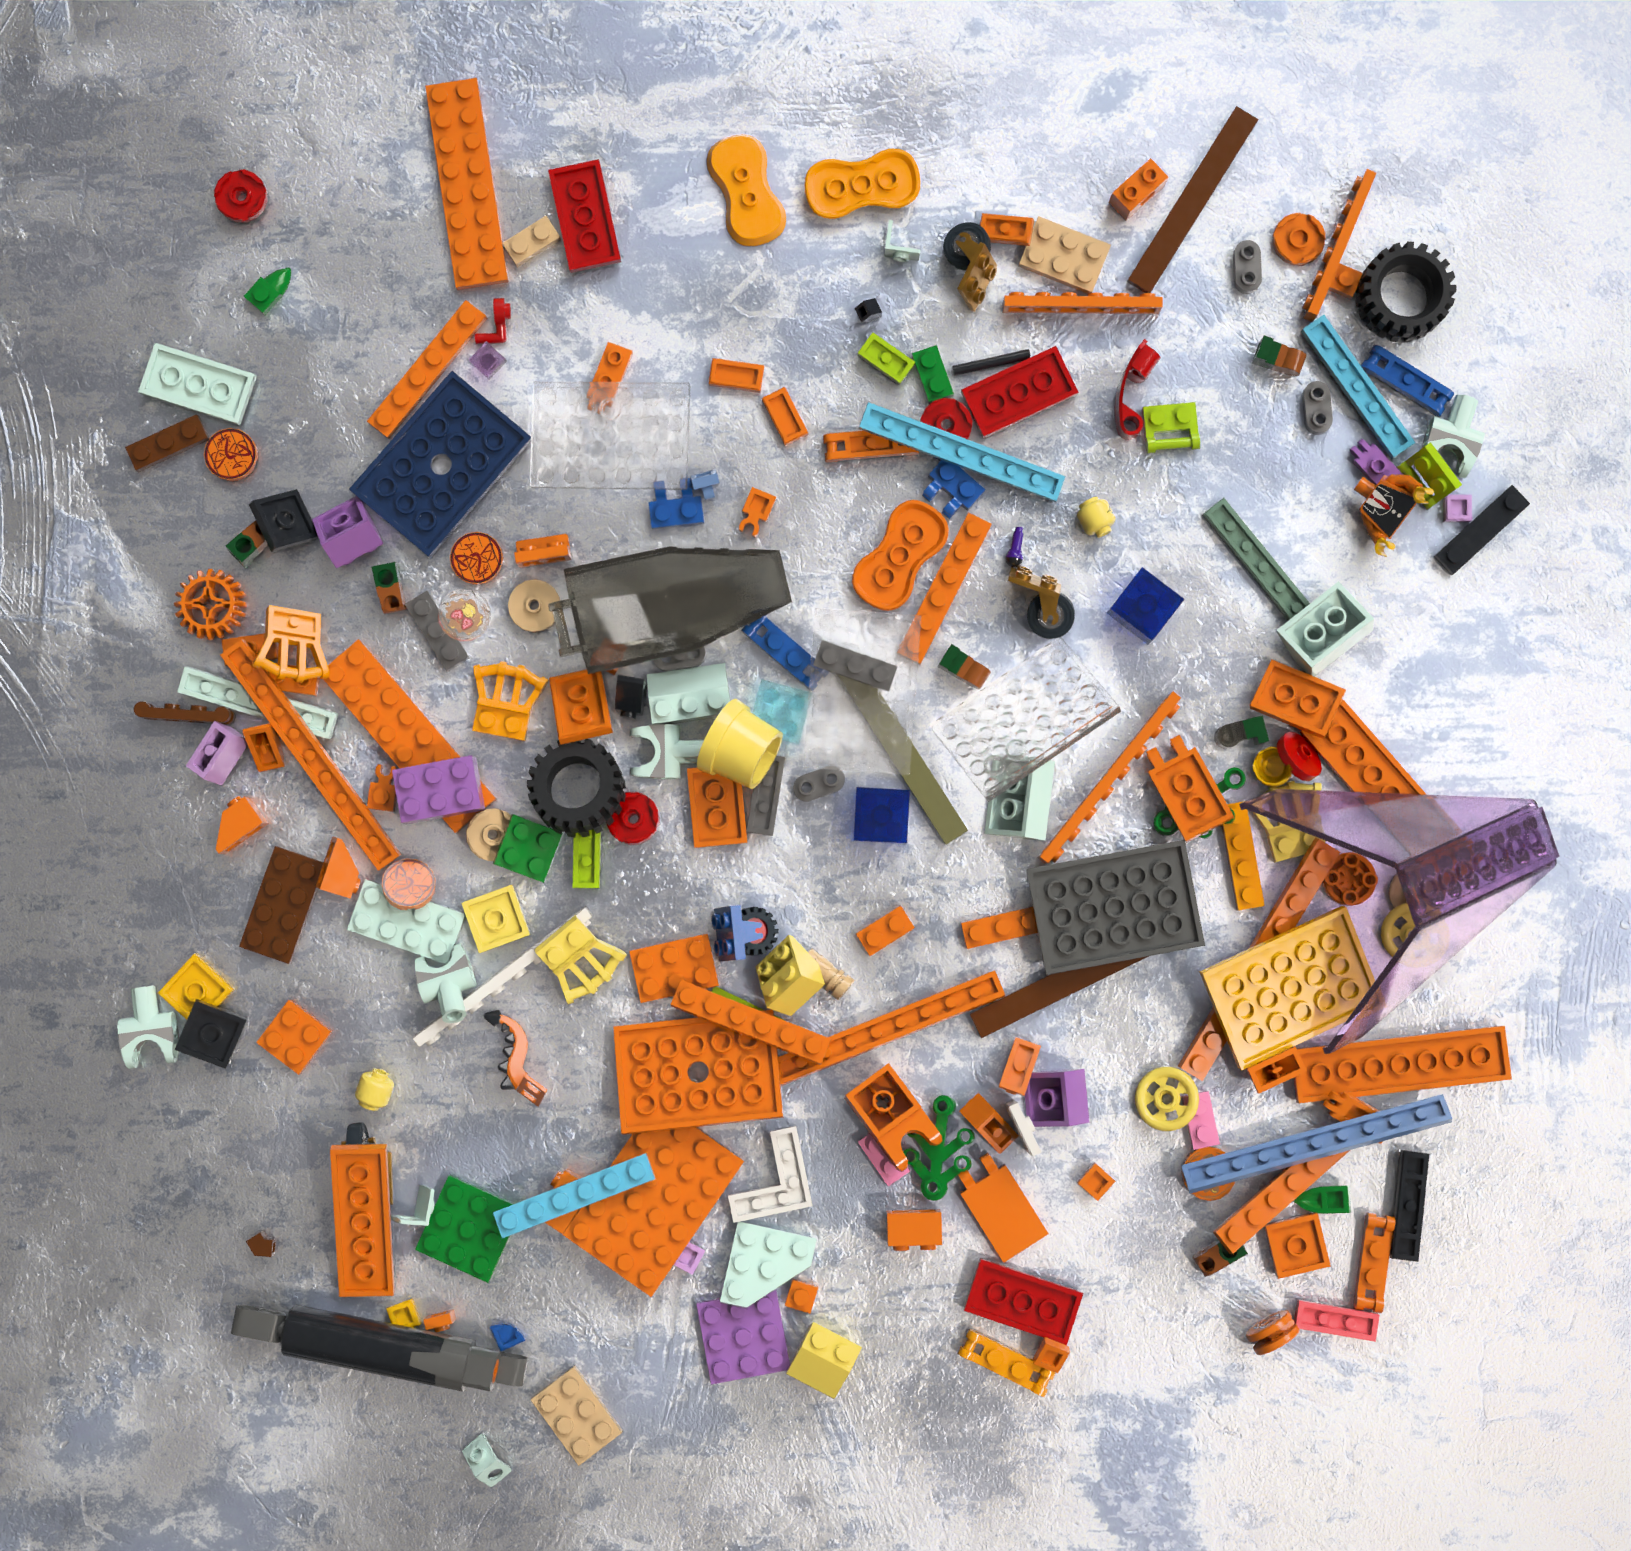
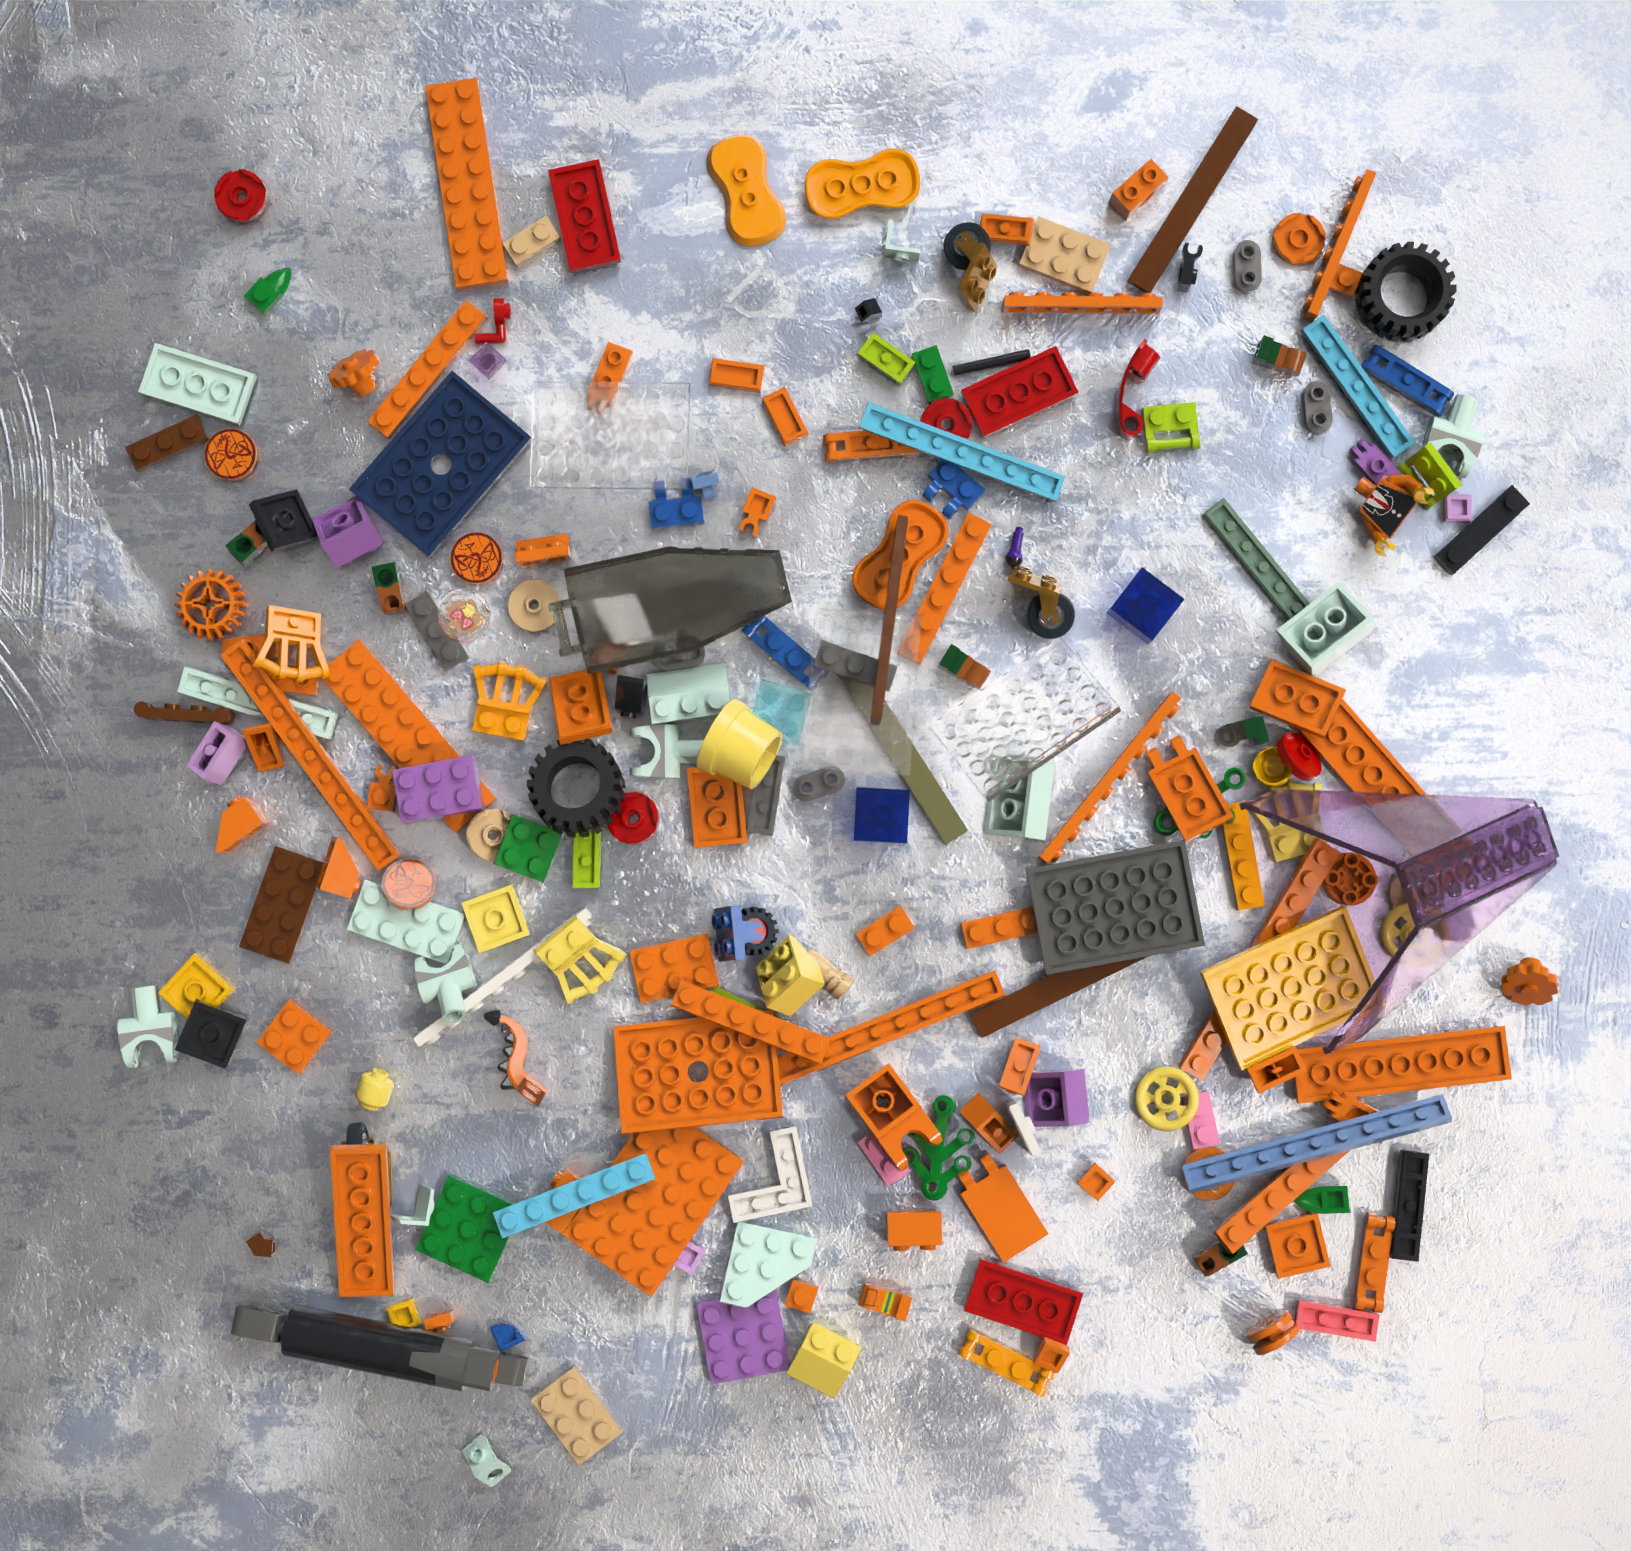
(355, 372): none -> orange plant
(885, 1301): none -> orange leg
(888, 620): none -> reddish brown tile
(1096, 517): light yellow head -> none
(1187, 272): none -> black plate
(1529, 983): none -> orange plant

